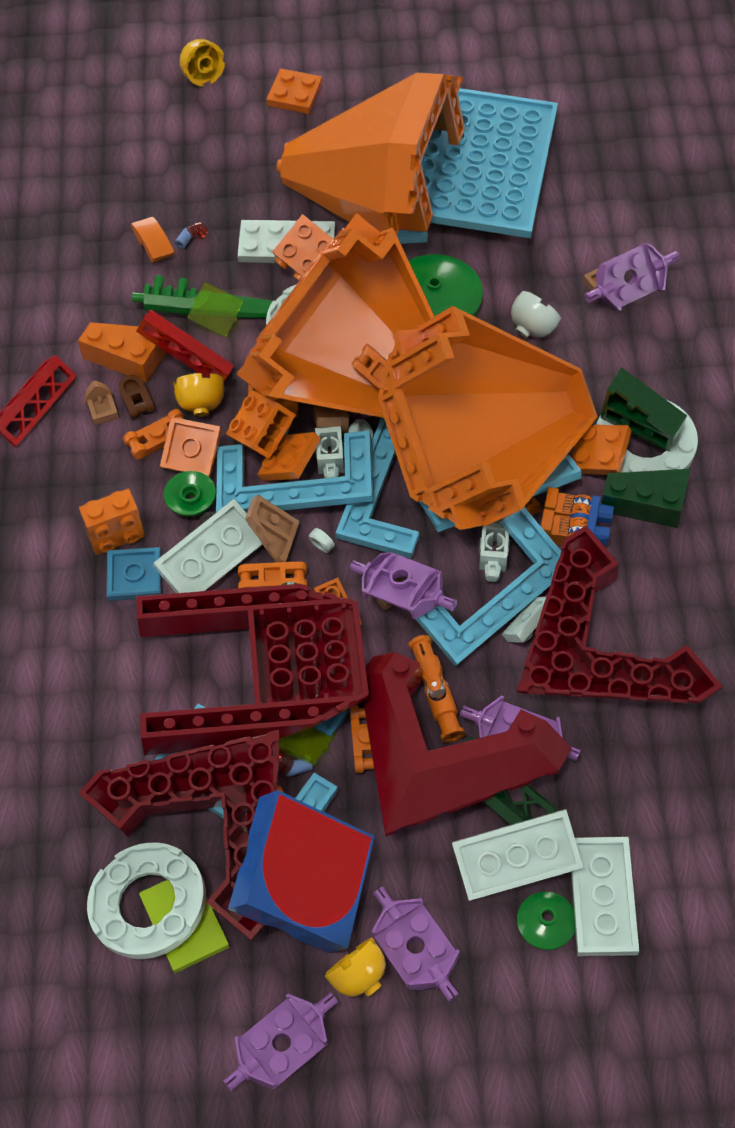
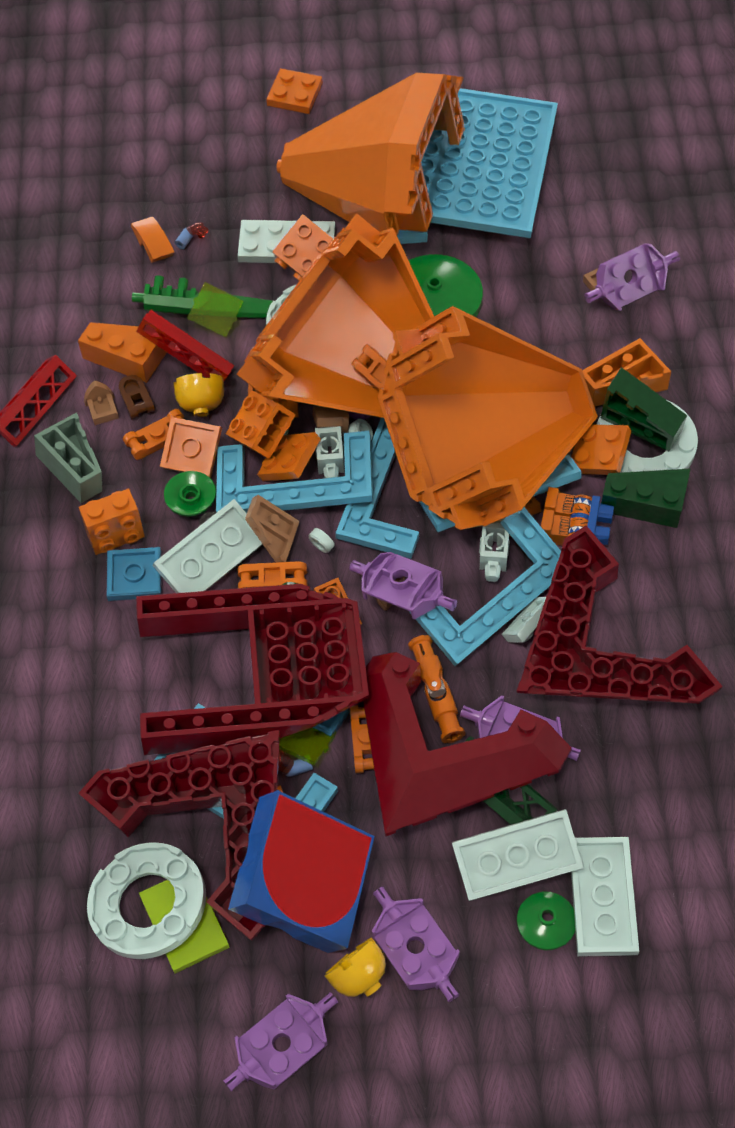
(69, 457): none -> sand green wedge
(201, 61): yellow cylinder -> none
(532, 316): light aqua cylinder -> none
(635, 359): none -> orange wedge

